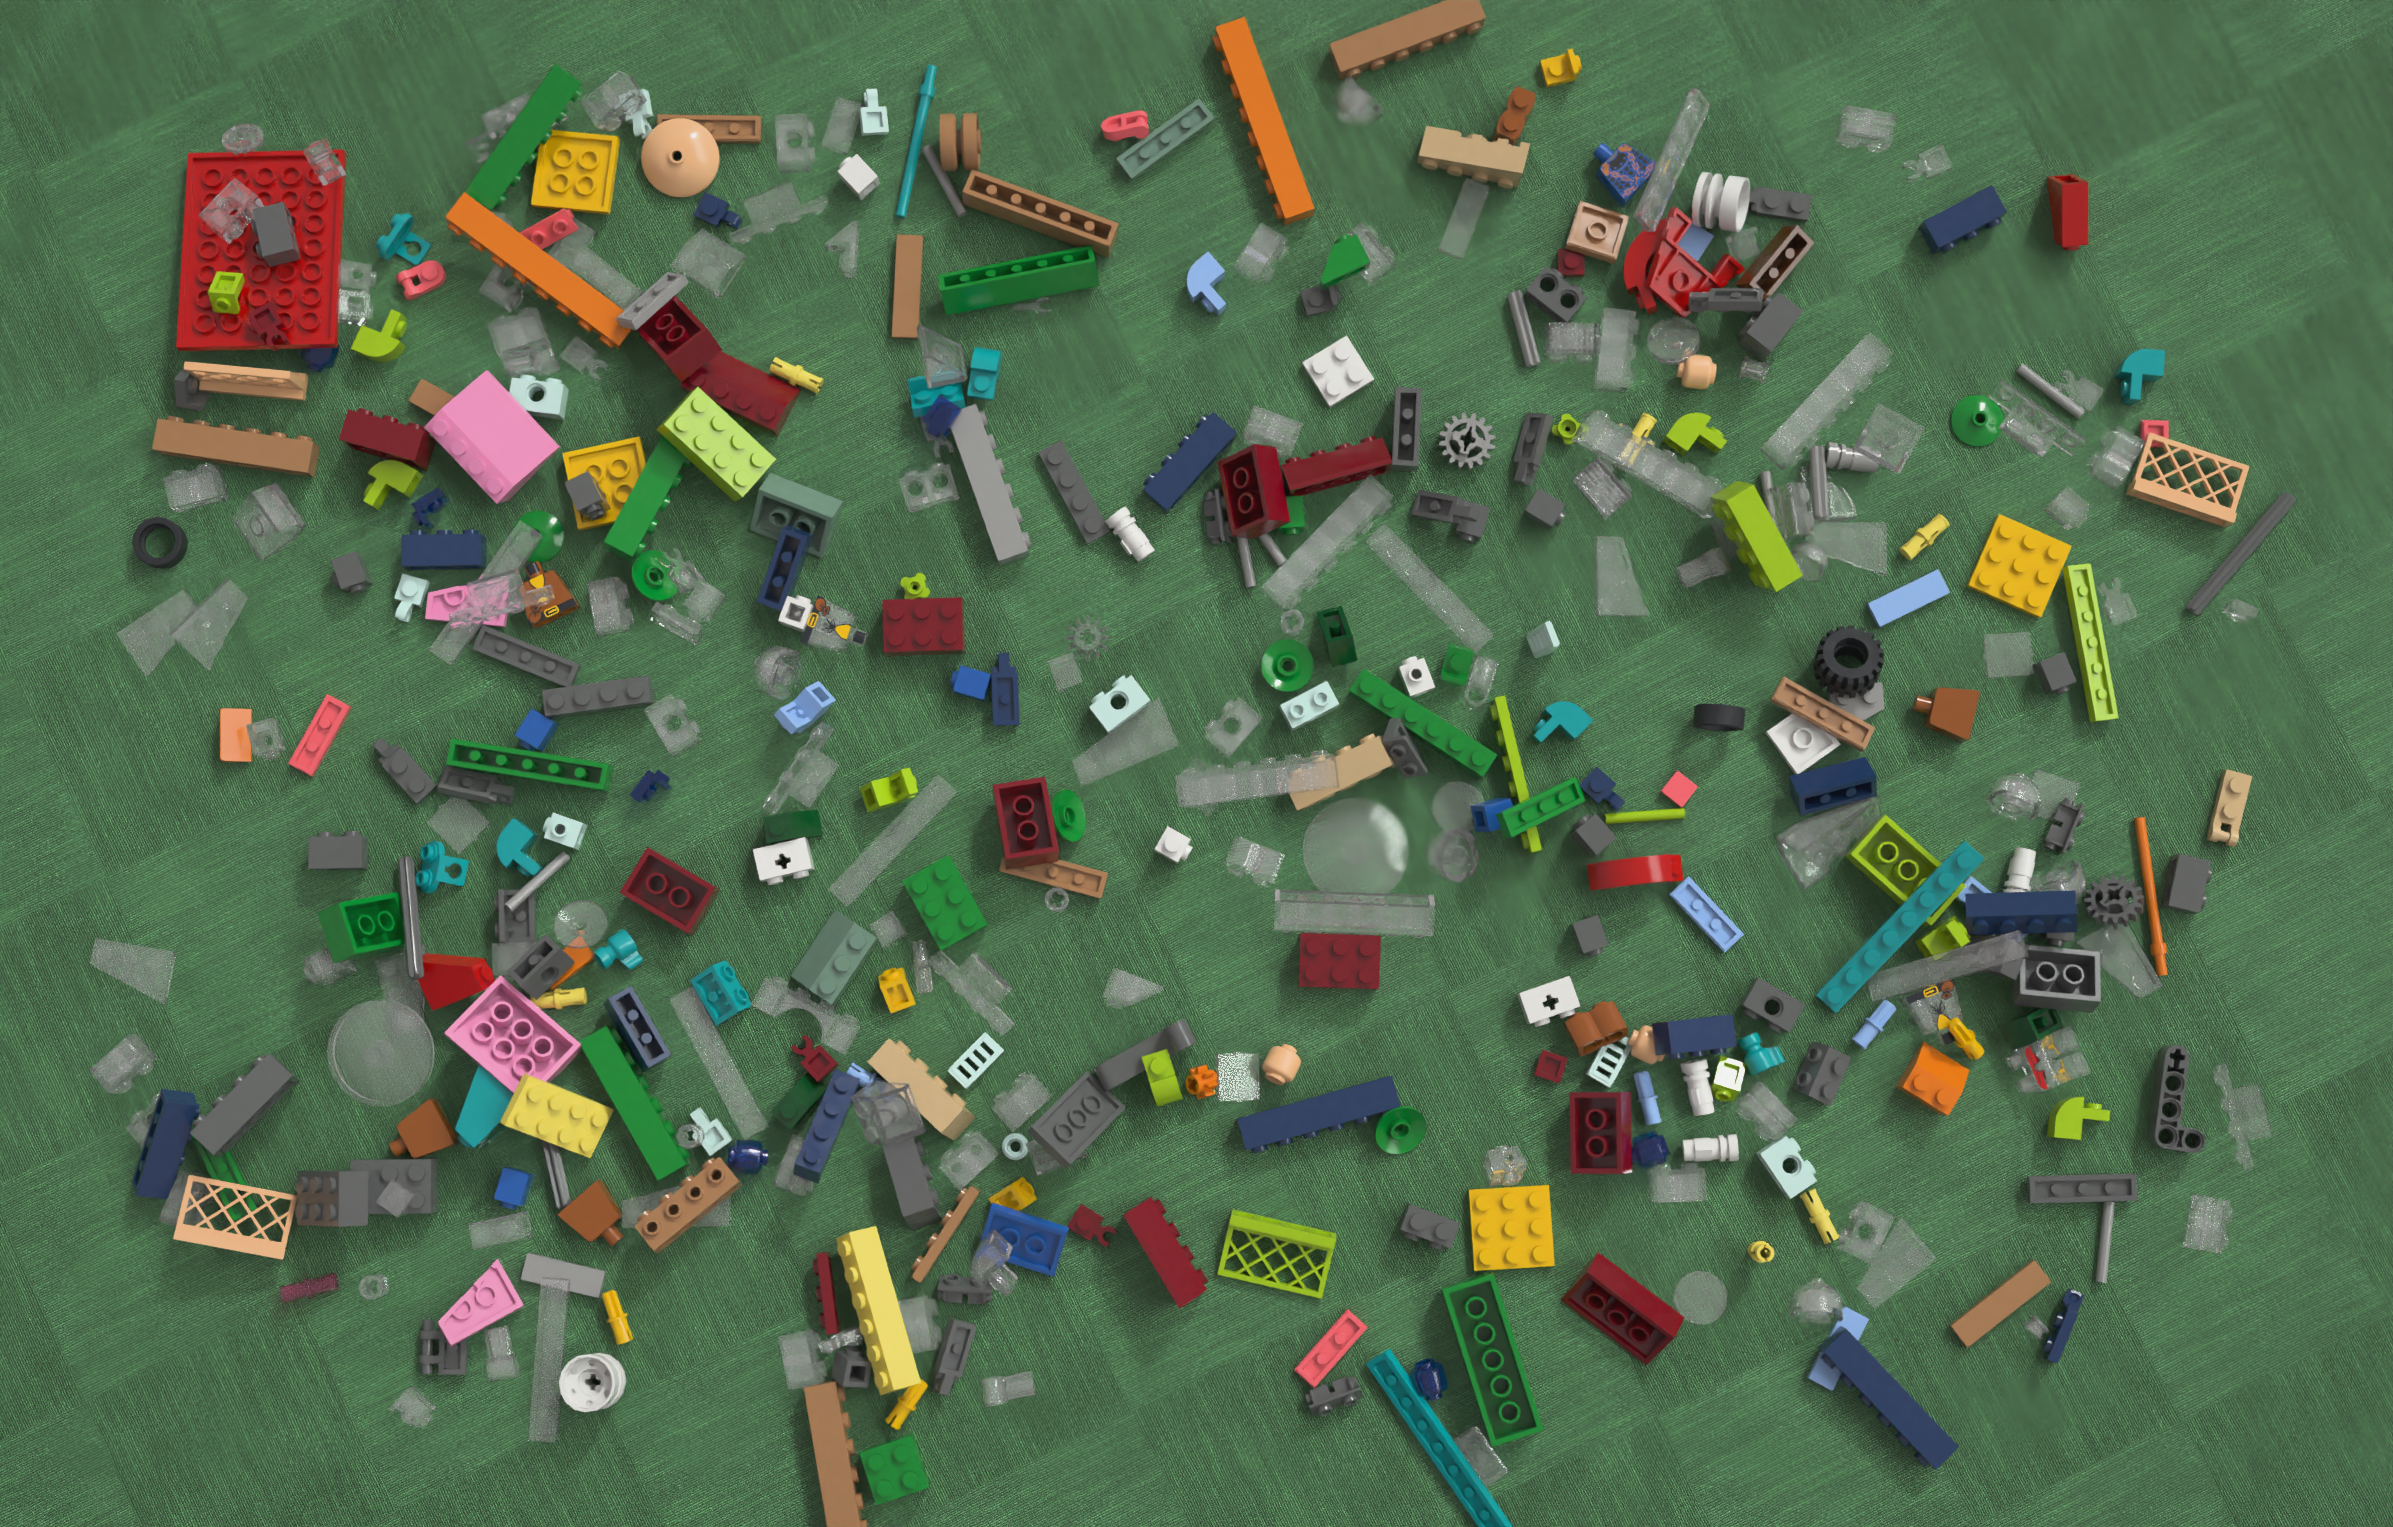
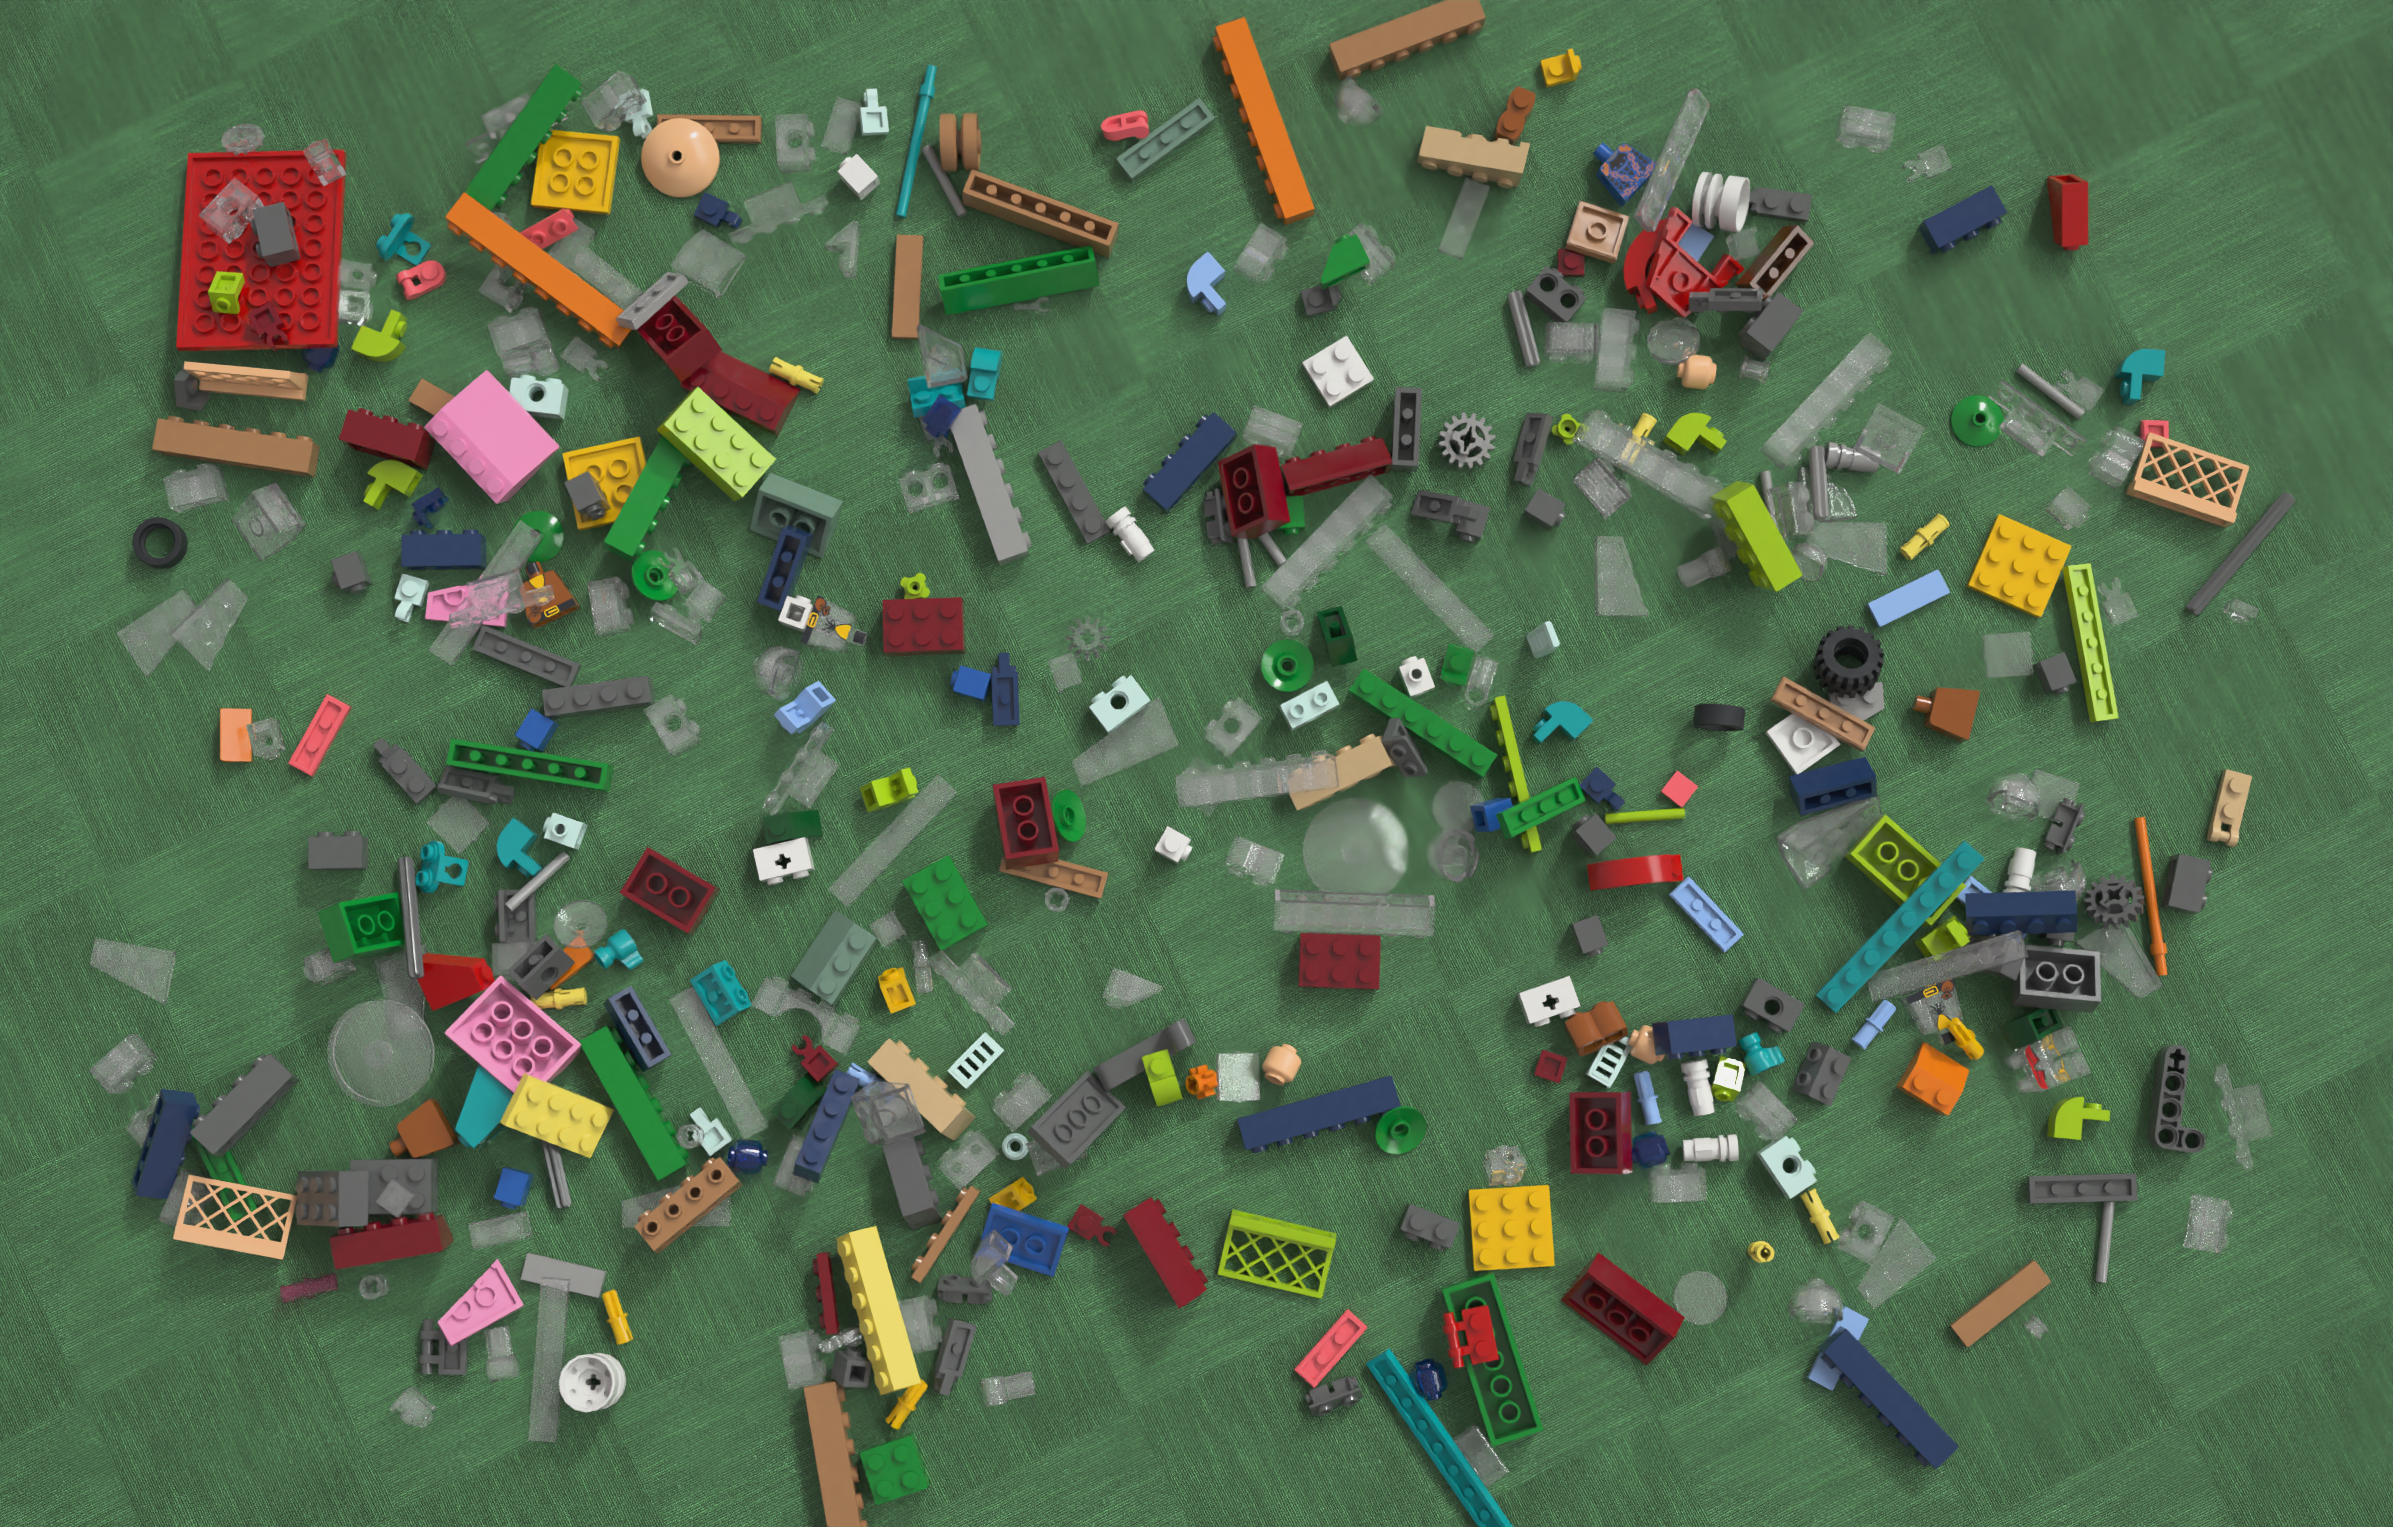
(390, 1241): none -> dark red slope
(594, 1214): dark orange torso -> none
(645, 788): clear blue bracket -> none
(1478, 1334): none -> red plate
(2063, 1323): dark blue hinge -> none

